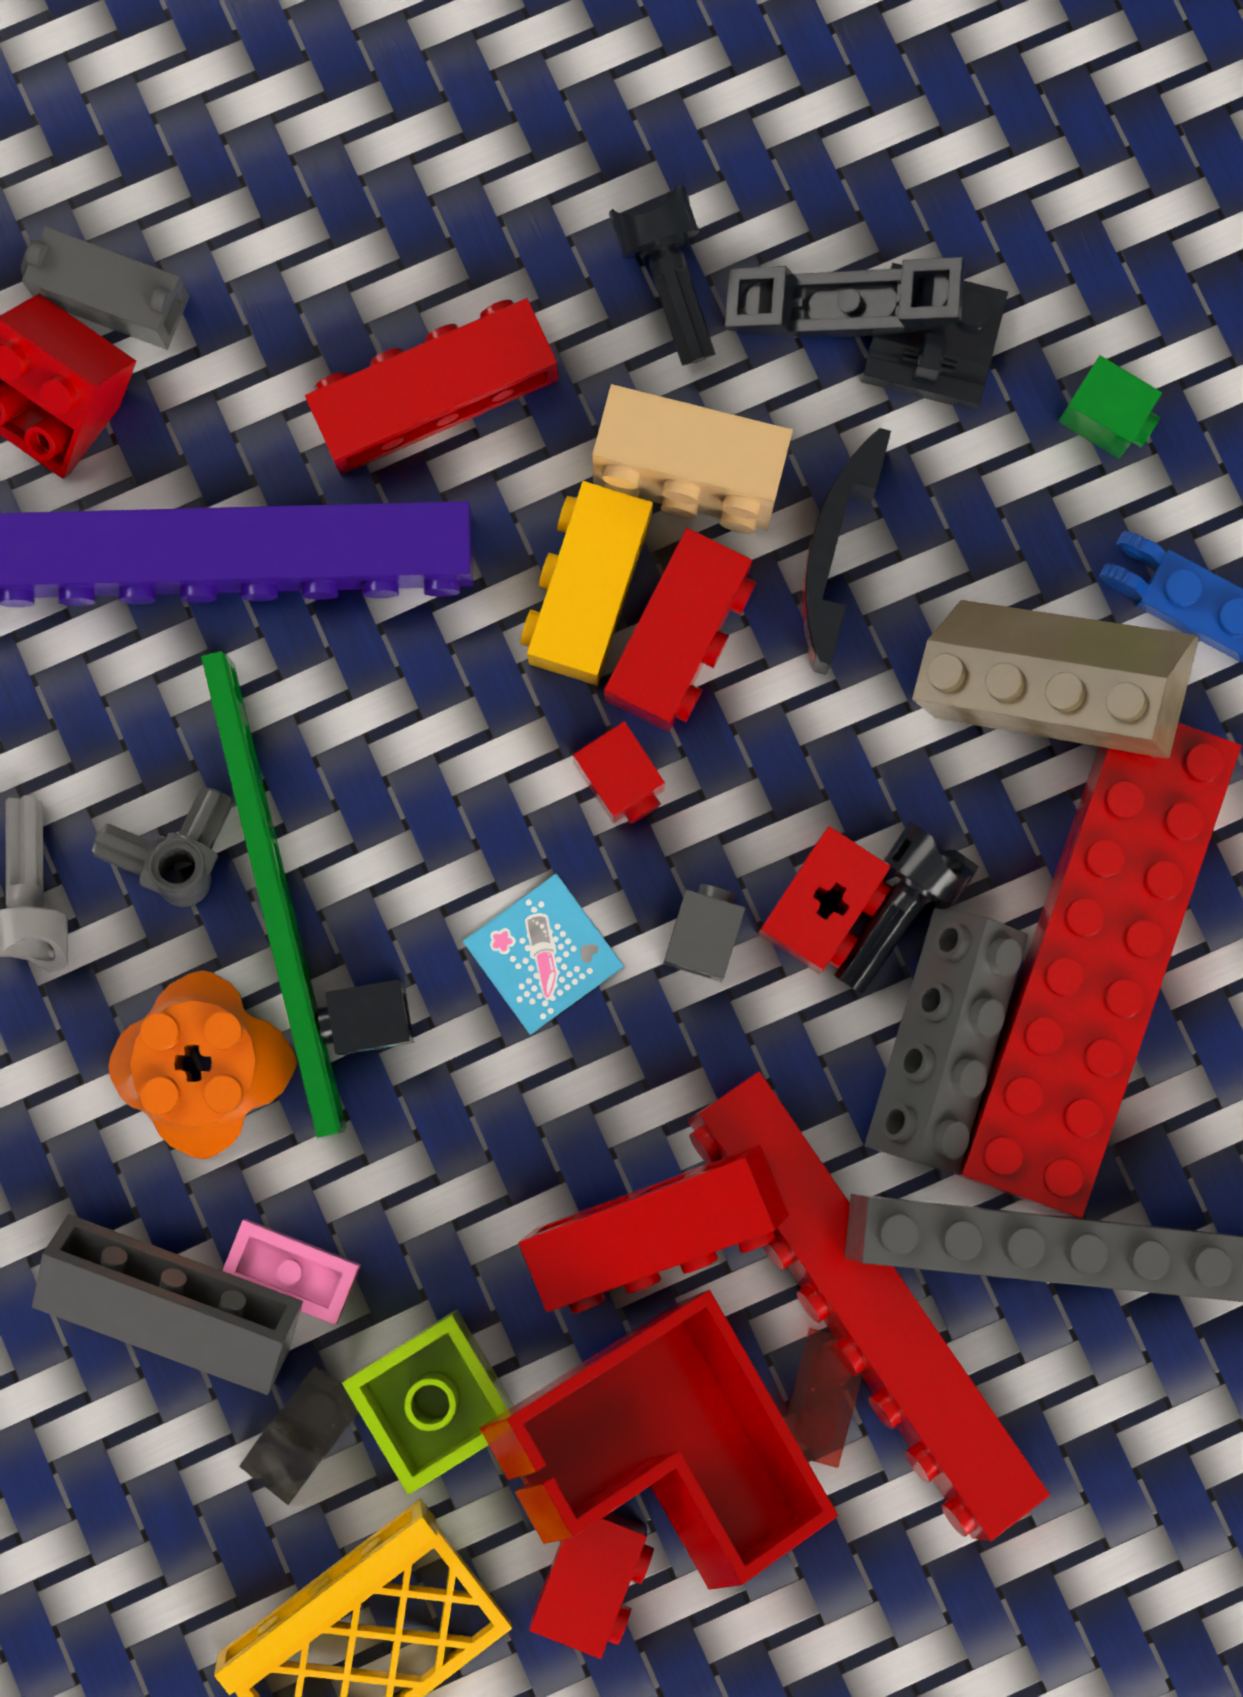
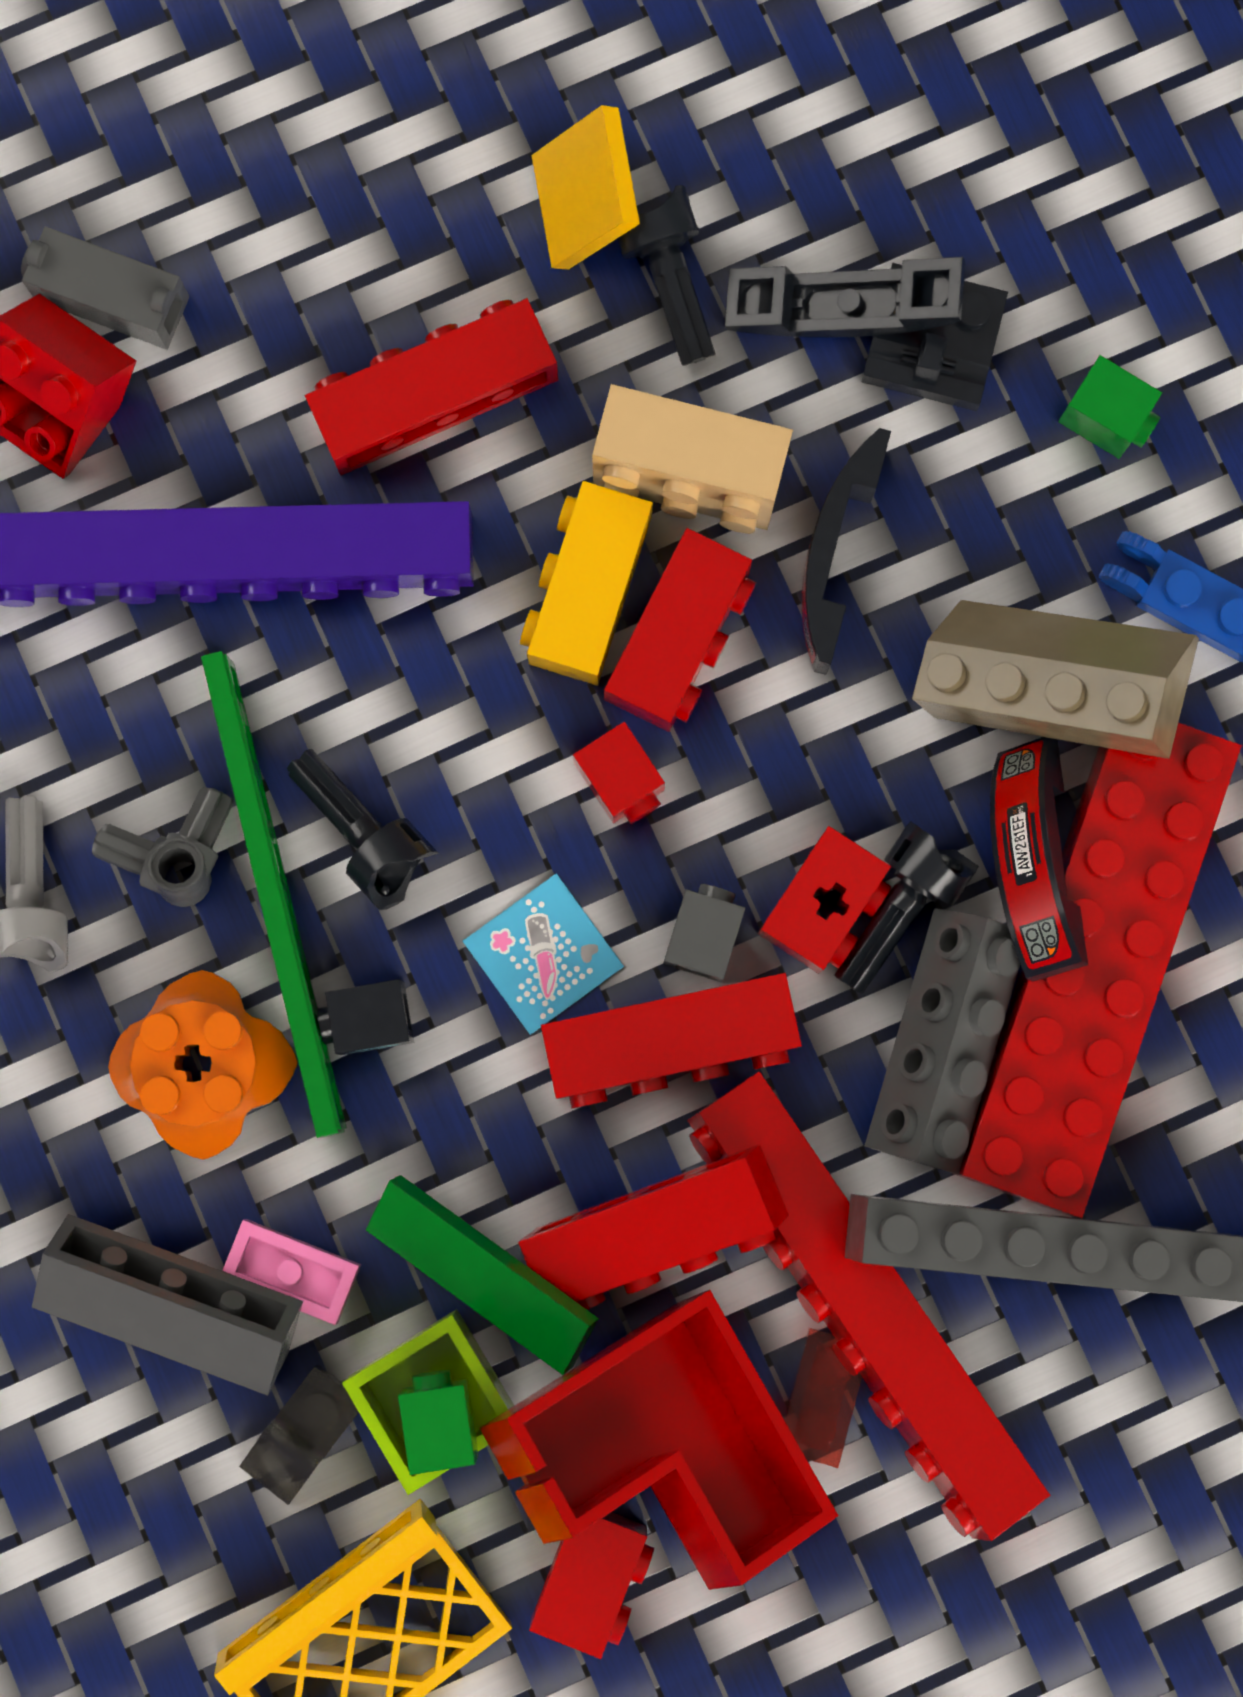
(384, 854): none -> black piece
(438, 1423): none -> green brick
(482, 1274): none -> green tile
(585, 188): none -> yellow tile
(671, 1037): none -> red brick
(1029, 860): none -> slope

